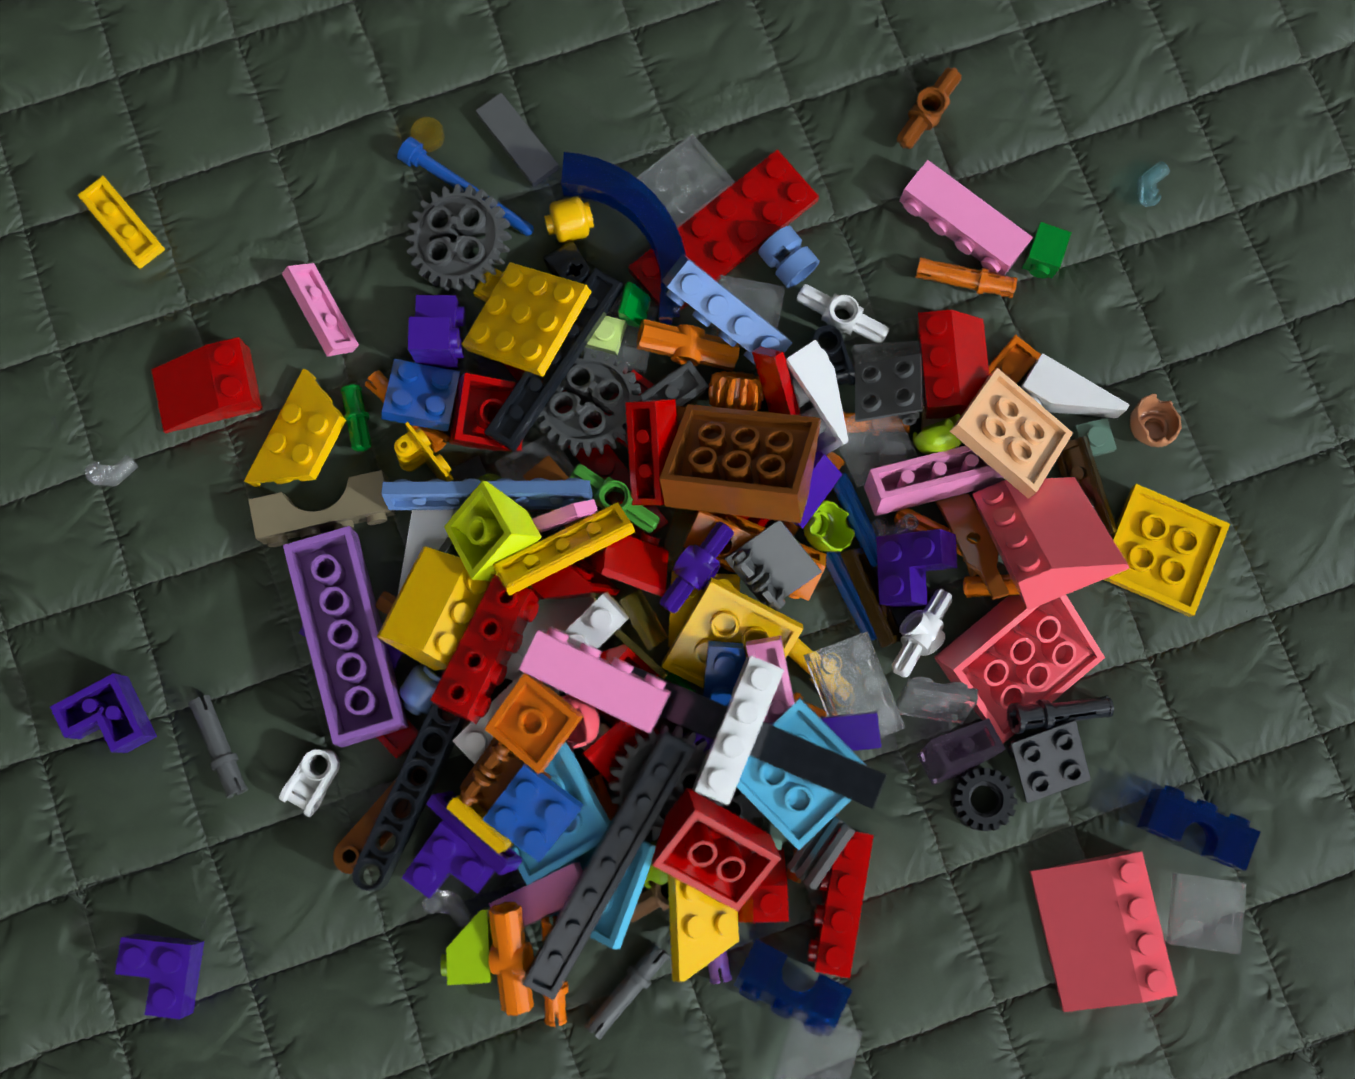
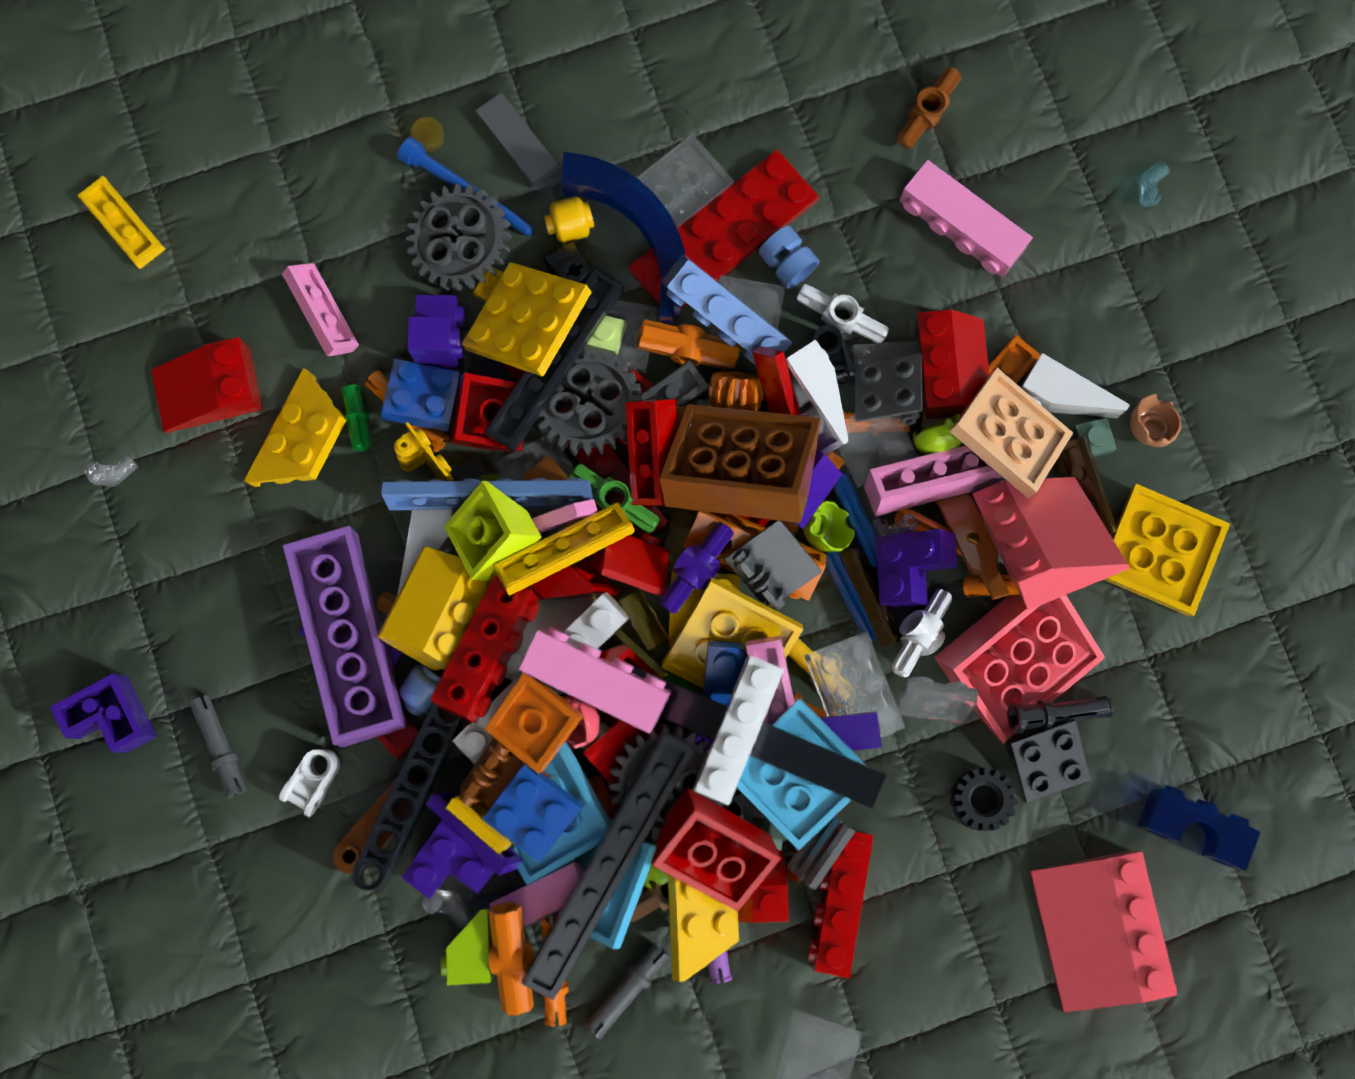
(172, 971): dark purple brick -> none
(278, 519): dark tan arch -> none
(633, 305): green slope -> none
(816, 1008): clear blue arch -> none
(959, 276): orange pin -> none
(960, 751): clear purple slope -> none
(1046, 251): green brick -> none
(1206, 913): clear plate -> none

